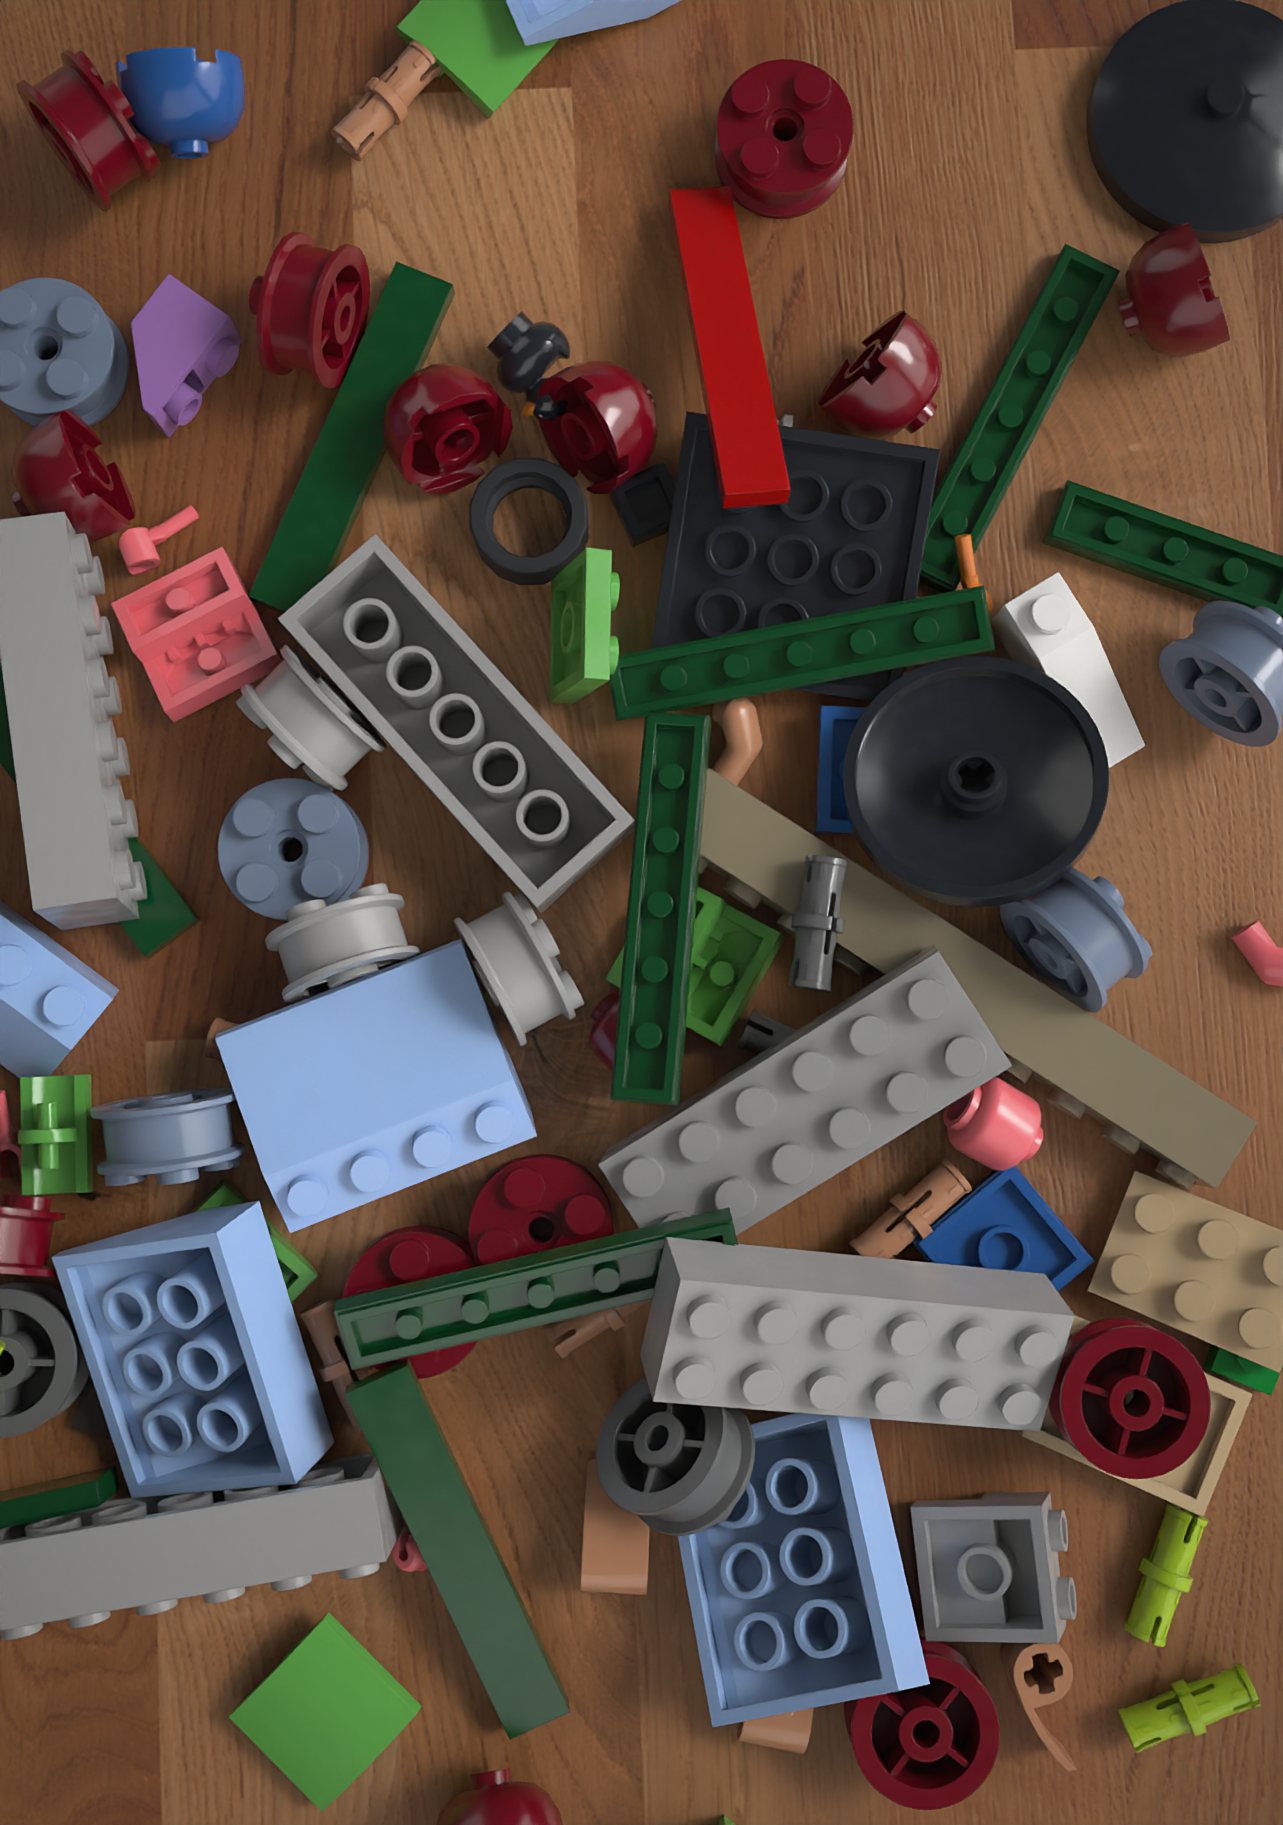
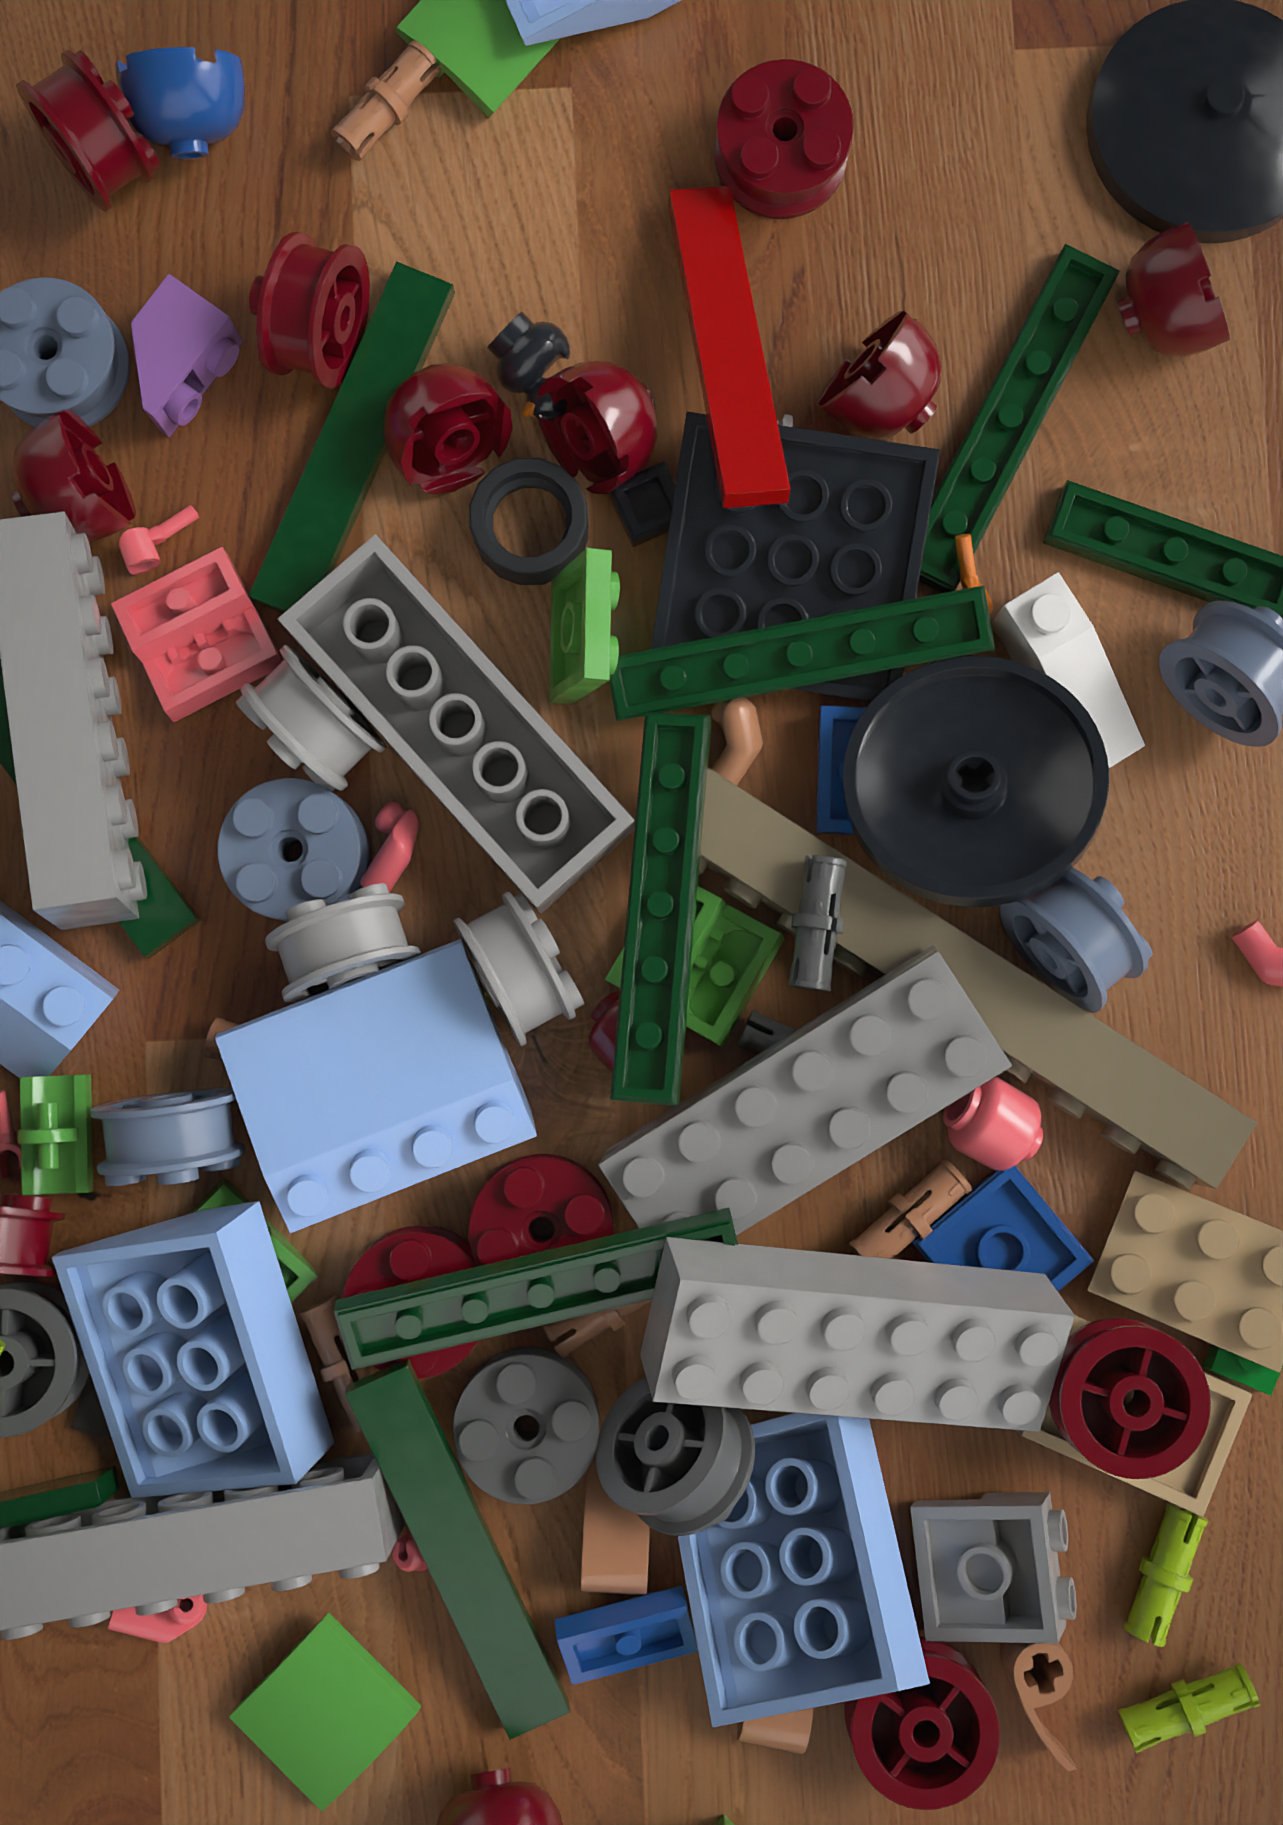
(161, 1626): none -> coral arm
(397, 850): none -> coral arm
(521, 1463): none -> dark grey wheel
(626, 1635): none -> blue plate

